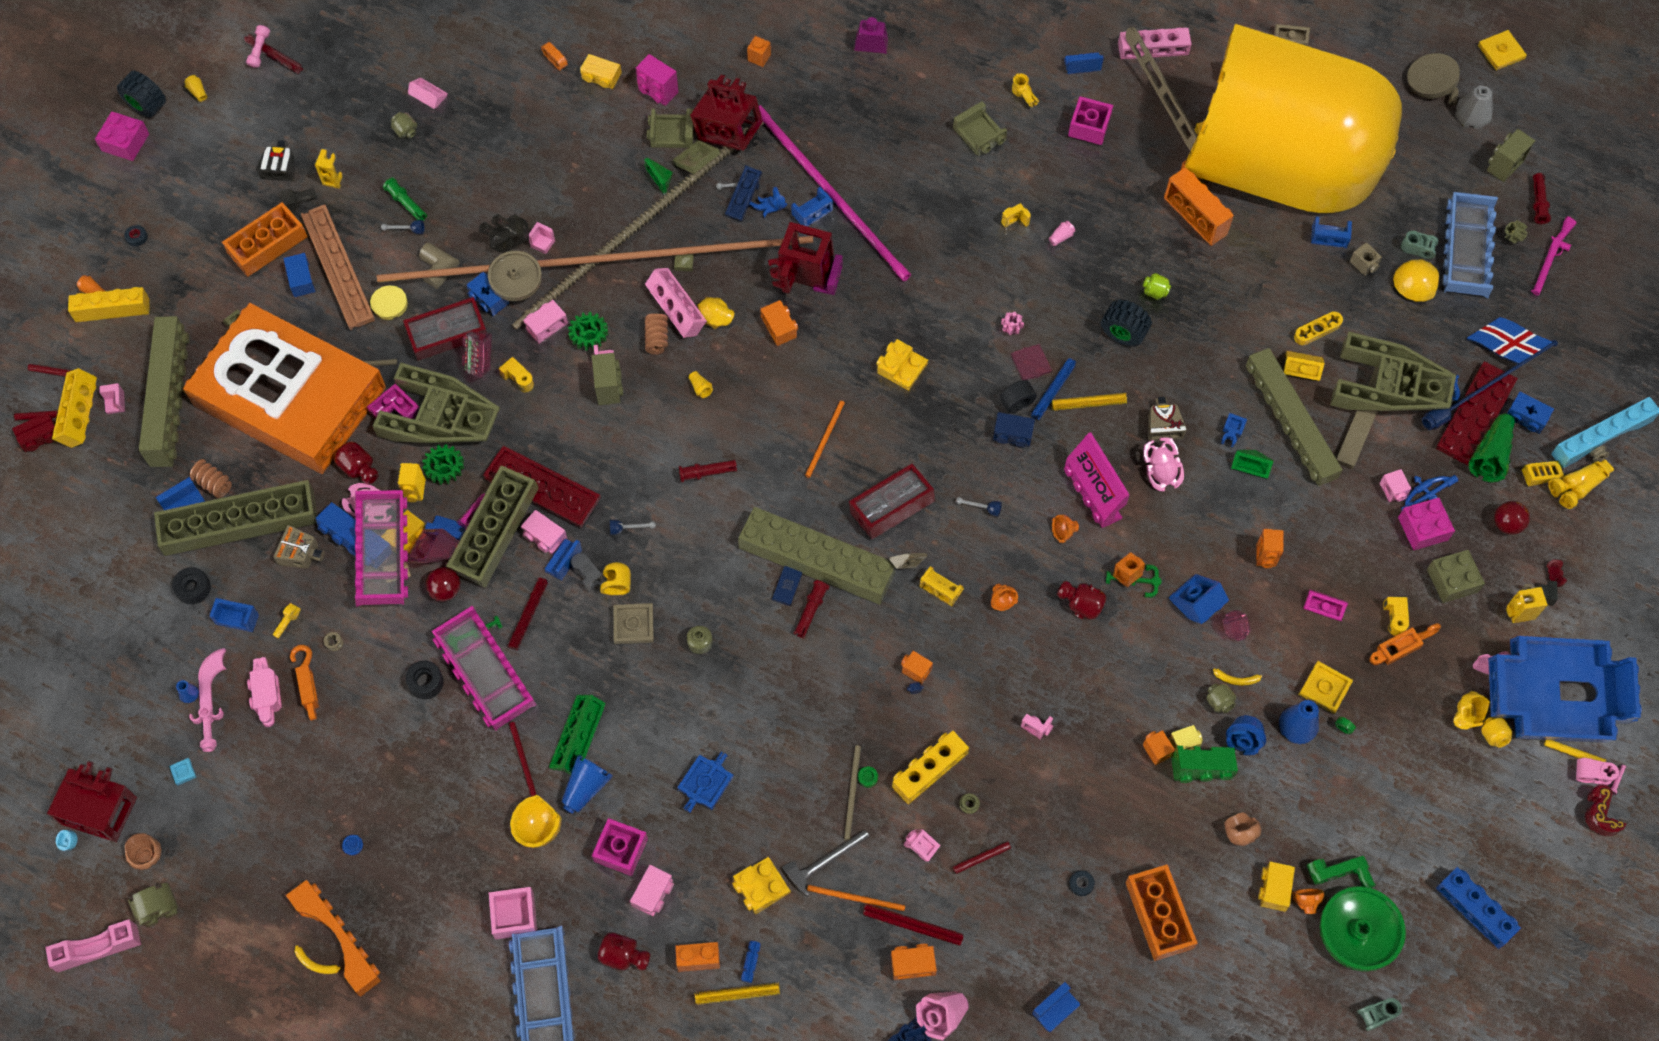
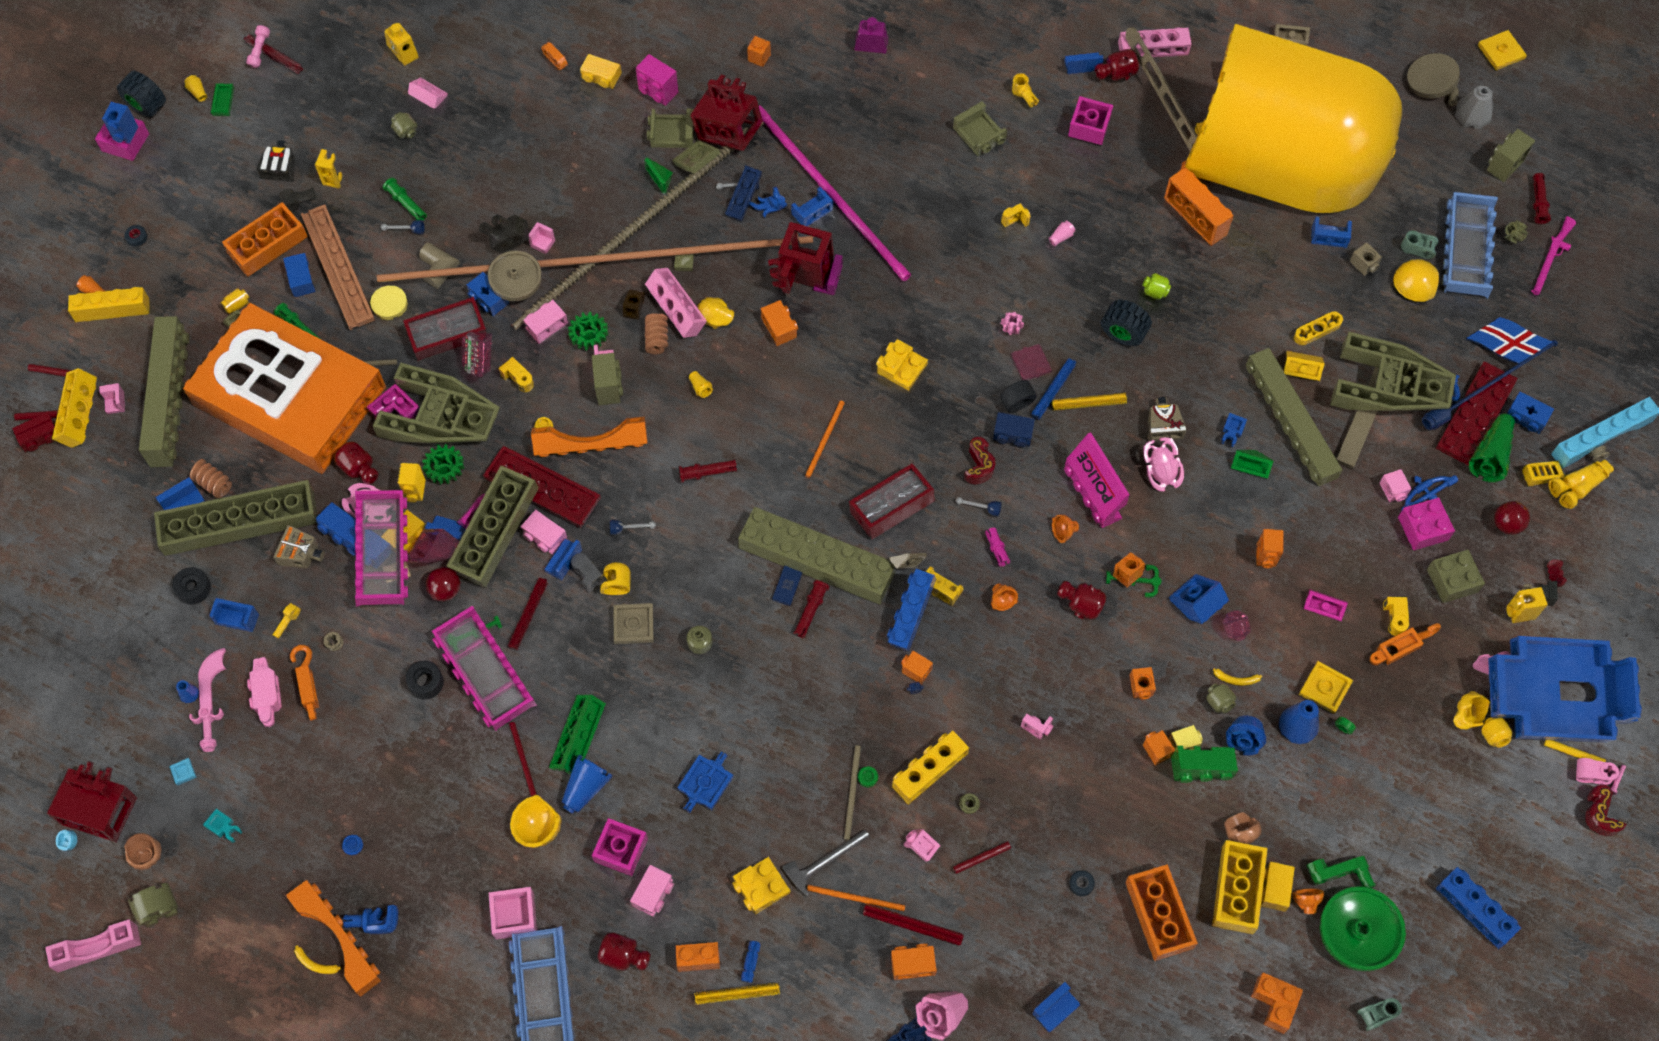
(120, 122): none -> blue brick
(221, 824): none -> teal plate
(222, 100): none -> green tile
(235, 300): none -> yellow brick
(291, 317): none -> green pin
(371, 921): none -> blue piece
(396, 39): none -> yellow torso
(543, 422): none -> yellow plate
(549, 440): none -> orange arch
(633, 304): none -> dark brown leg
(912, 609): none -> blue brick
(984, 460): none -> dark red animal
(997, 547): none -> dark pink pin
(1118, 65): none -> dark red piece
(1142, 675): none -> orange brick
(1239, 887): none -> yellow brick
(1282, 998): none -> orange brick

